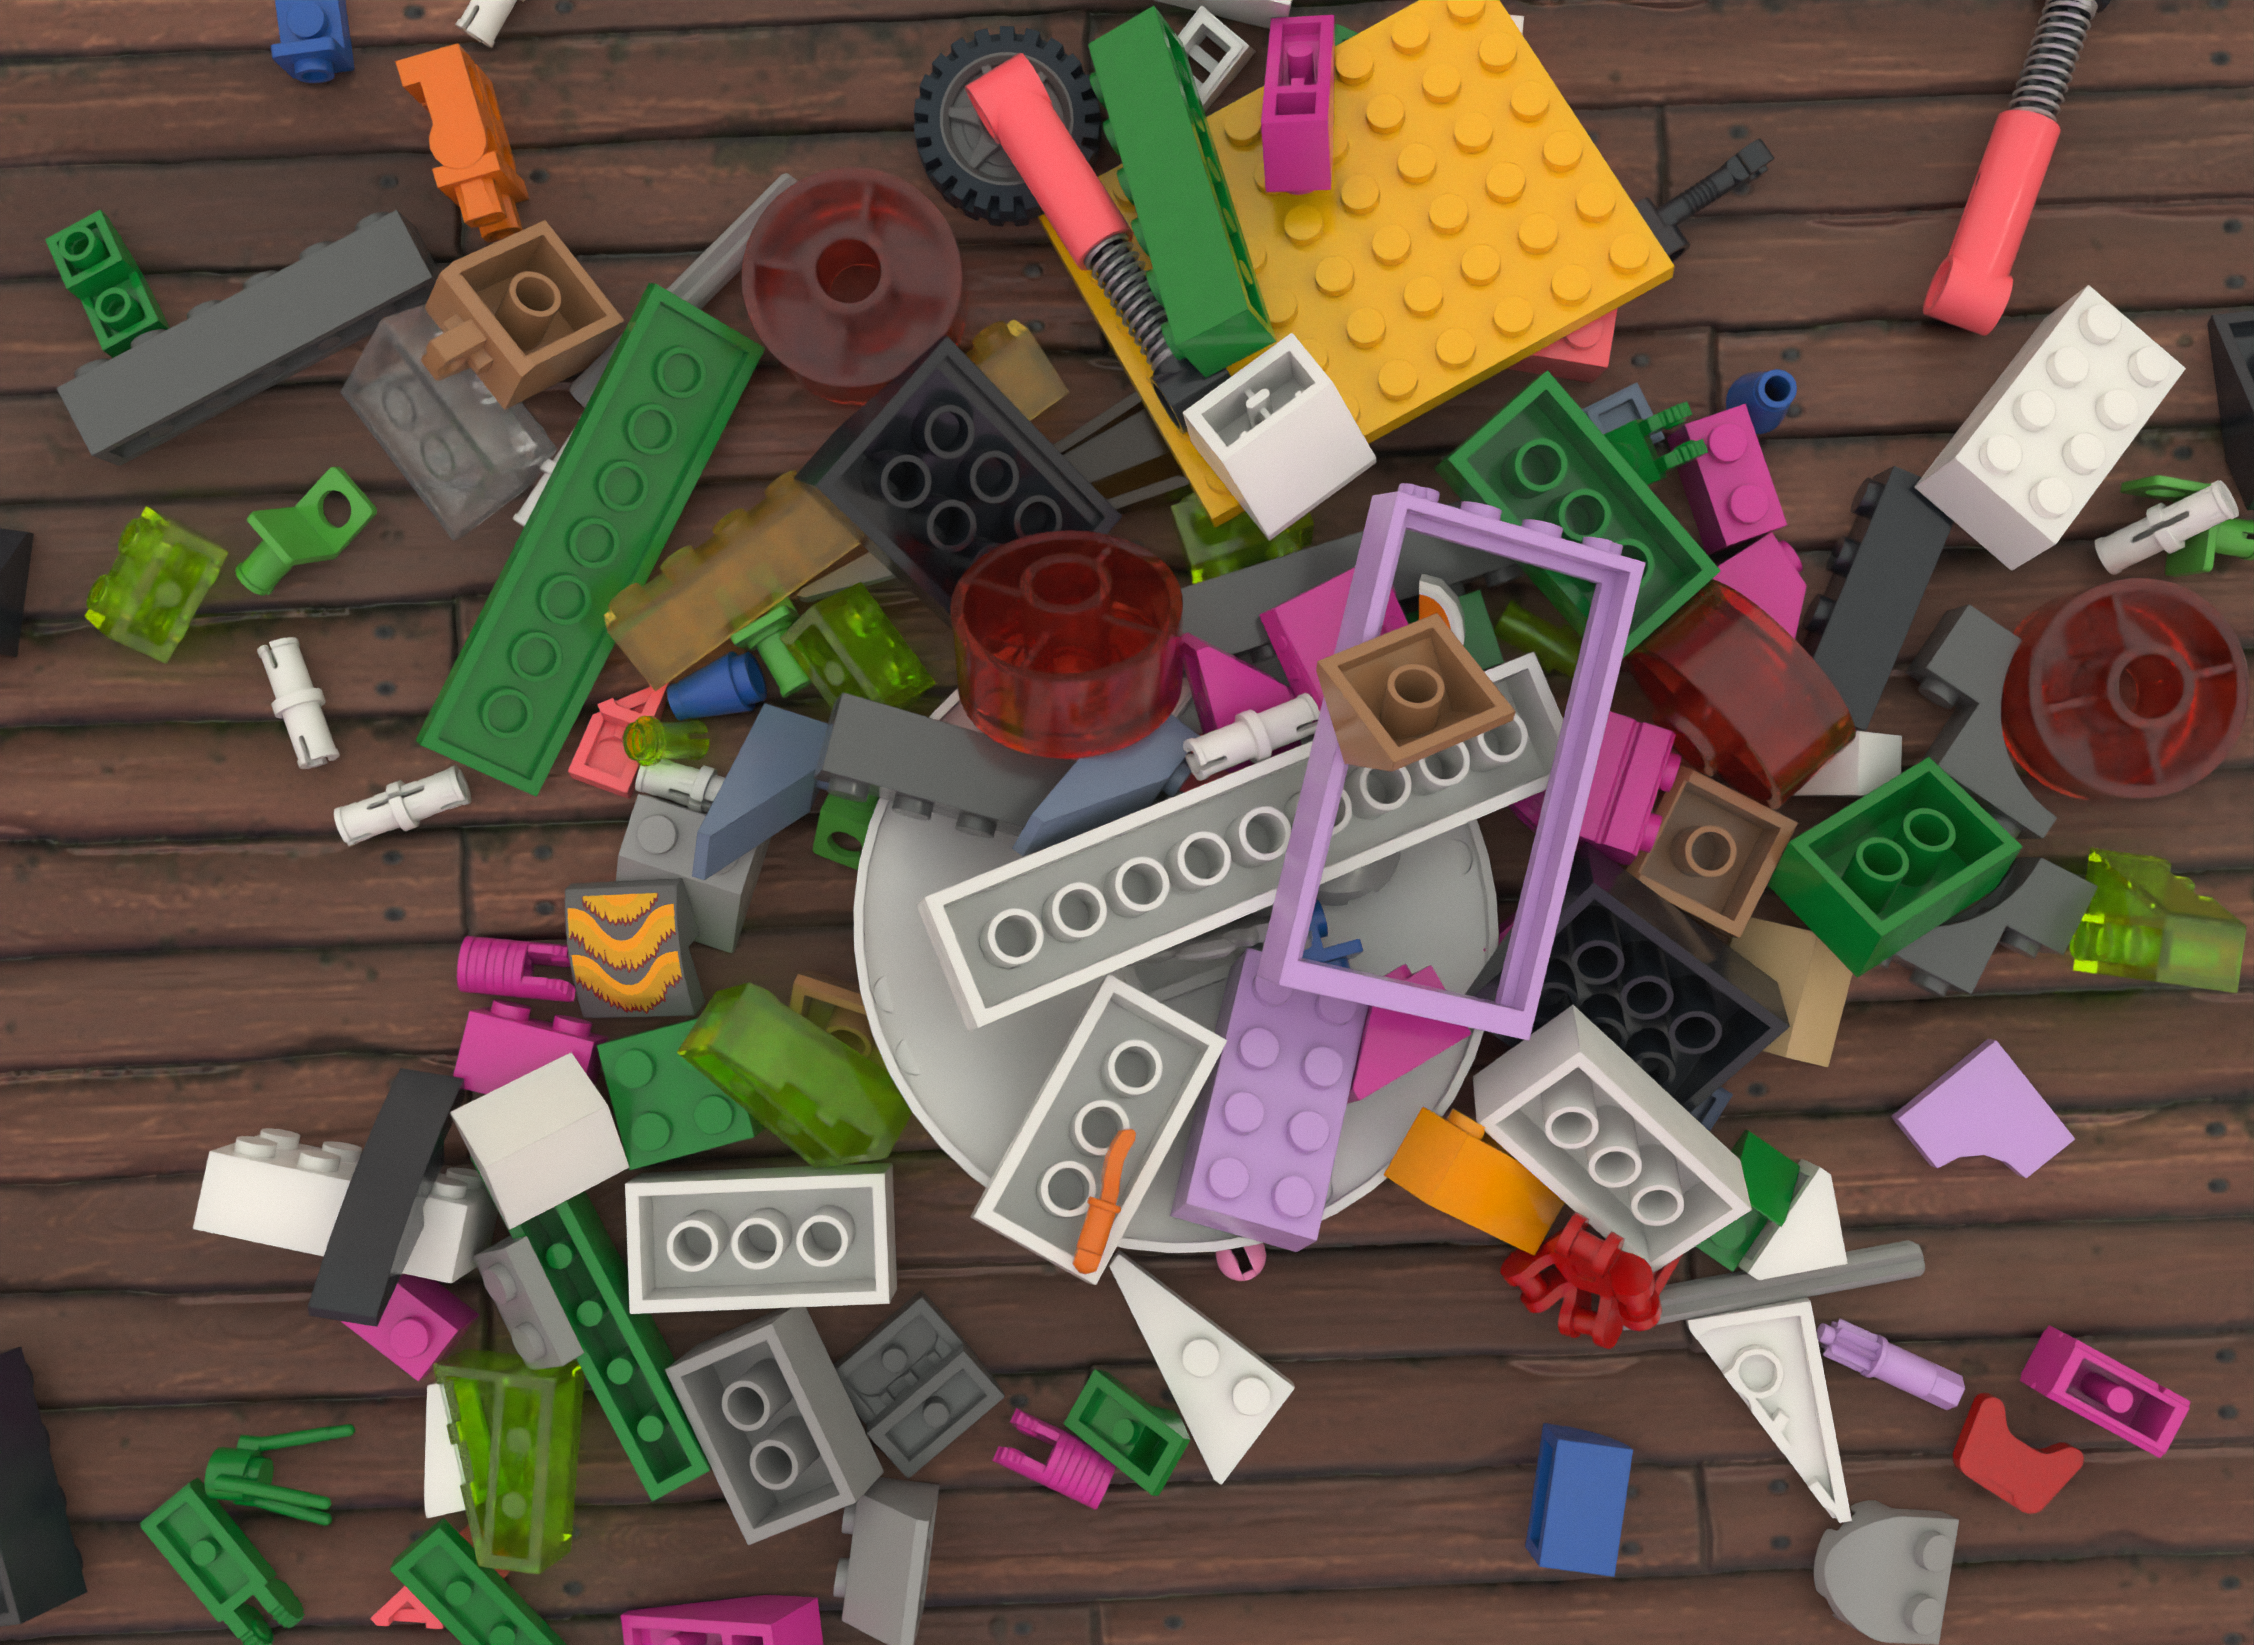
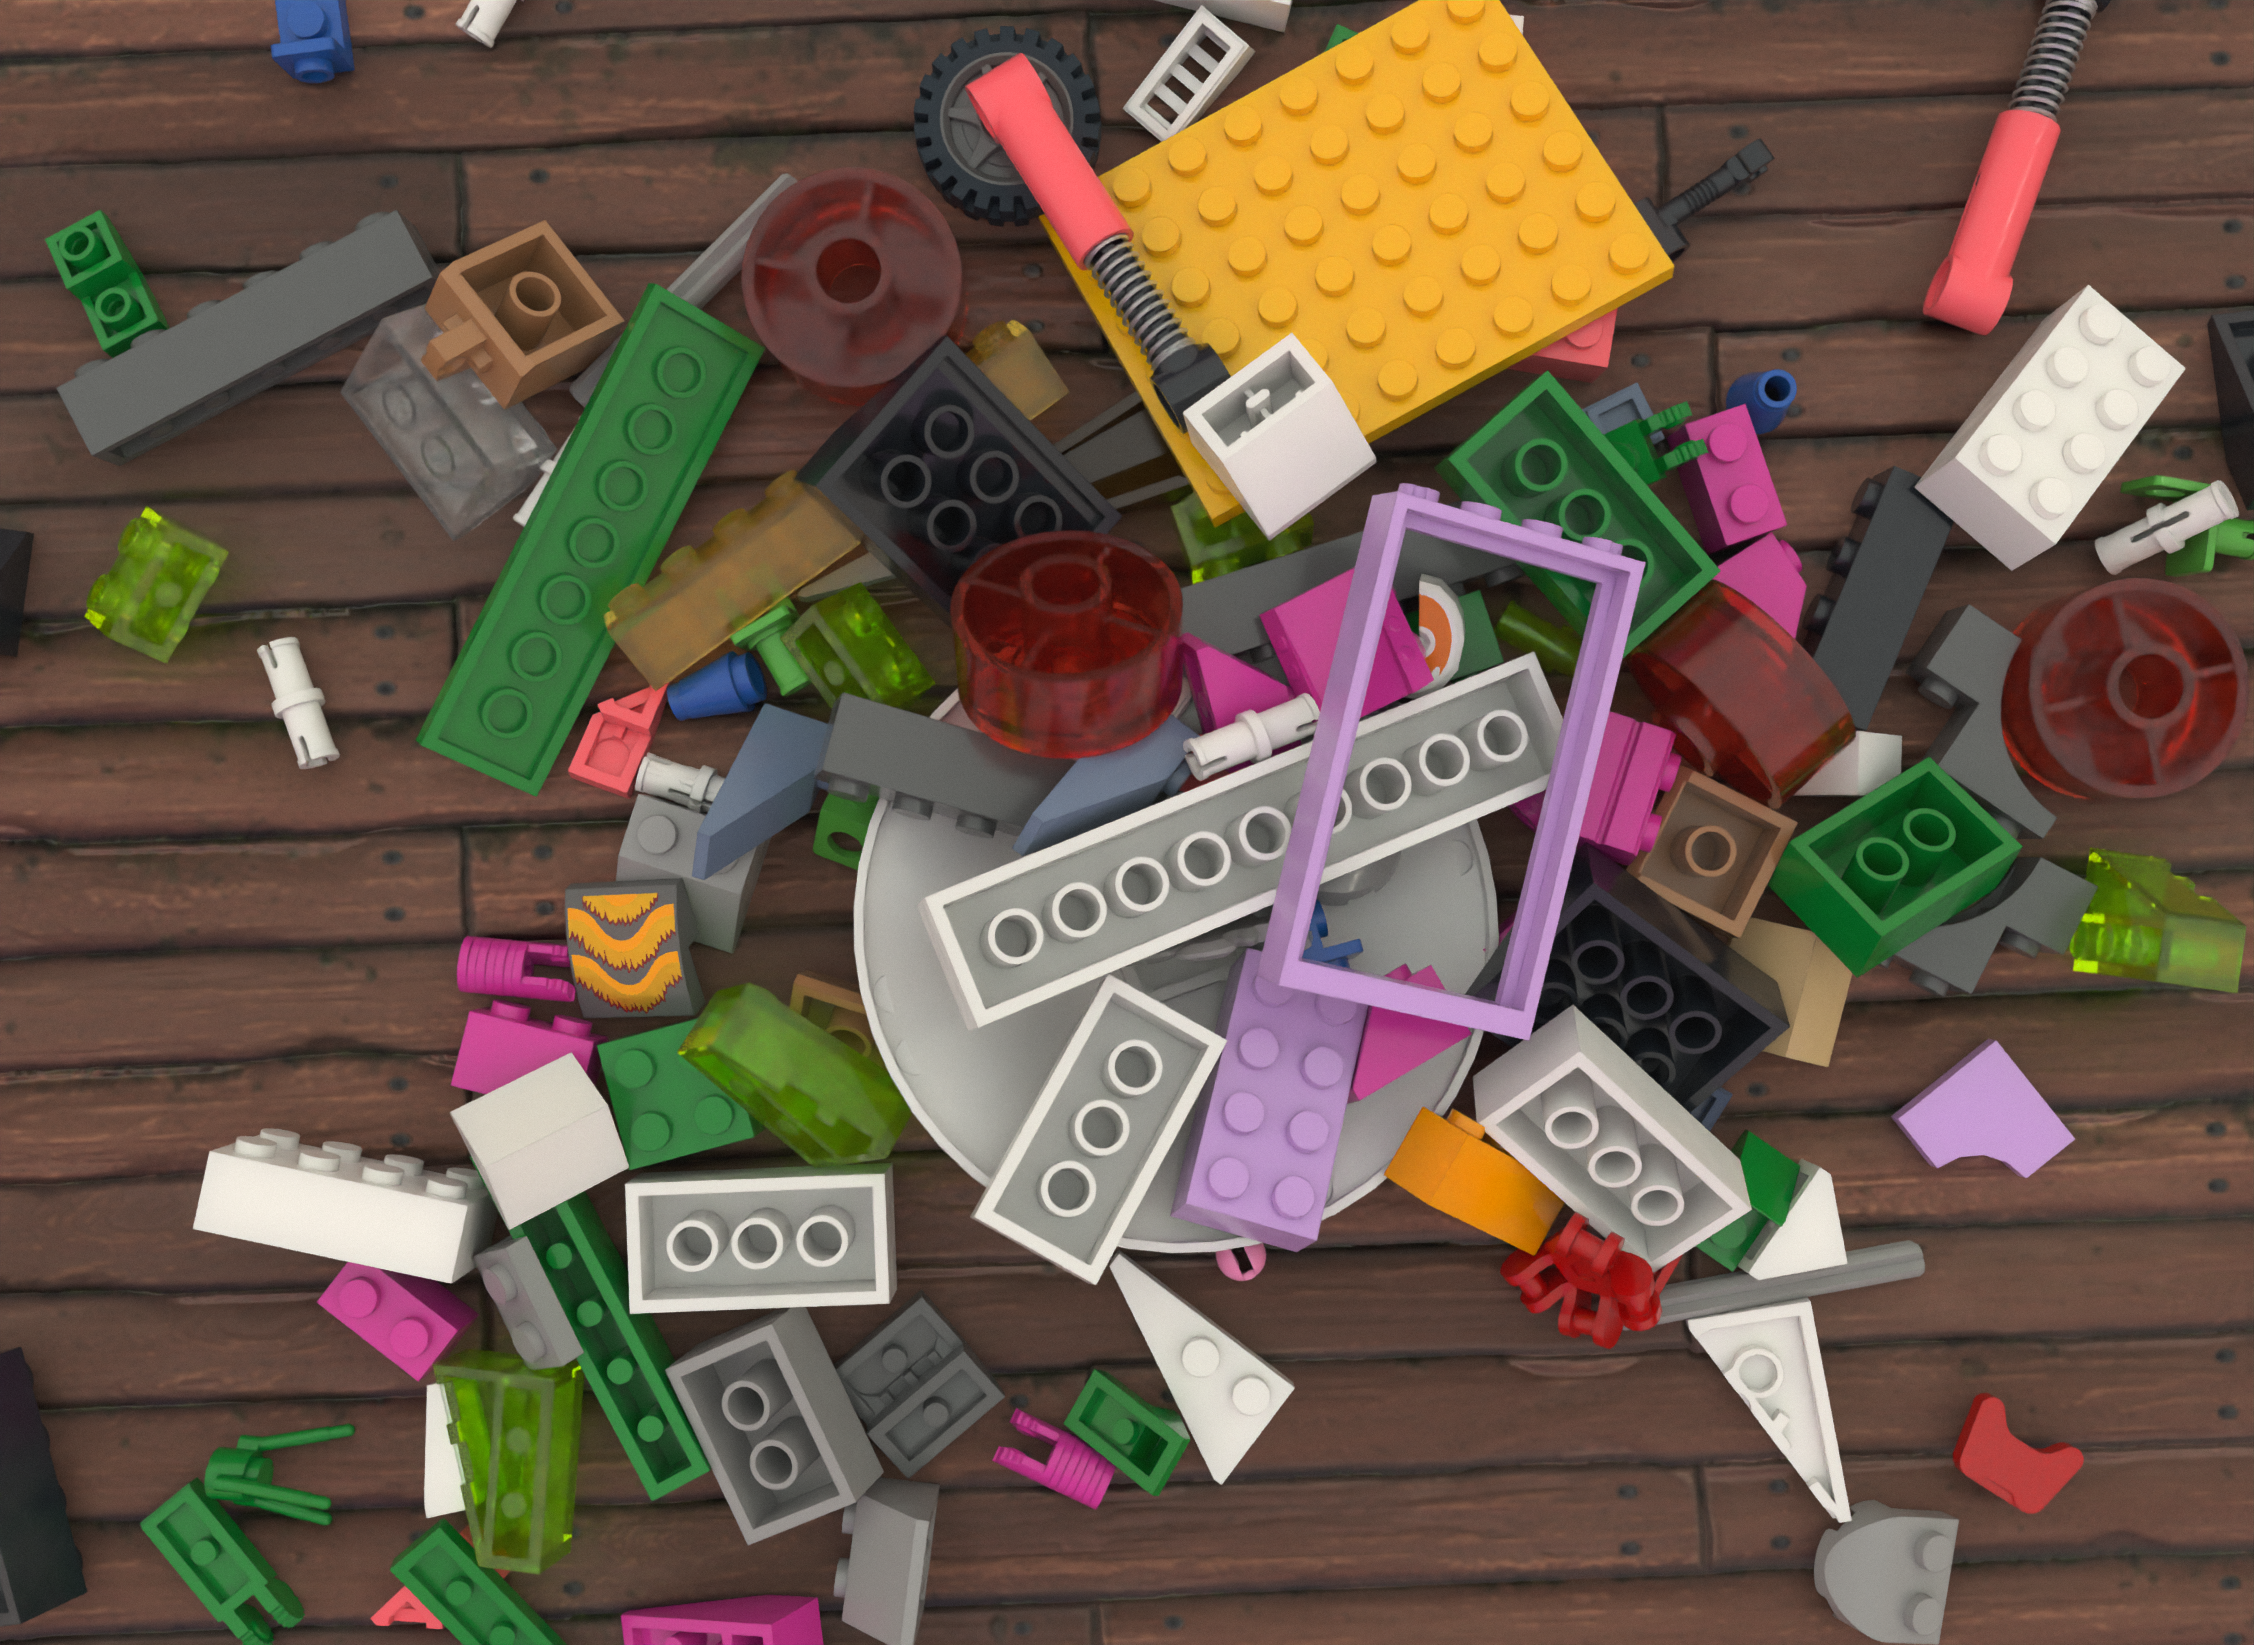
(302, 532): bright green bracket -> none
(386, 1199): black slope -> none
(402, 805): white pin -> none
(467, 139): orange hips -> none
(651, 740): clear neon green pin -> none
(1103, 1210): orange piece -> none
(1179, 195): green brick -> none
(1299, 105): dark pink slope -> none
(1408, 696): medium nougat slope -> none
(1578, 1500): blue brick -> none
(1878, 1358): lavender piece -> none
(2105, 1391): dark pink brick -> none

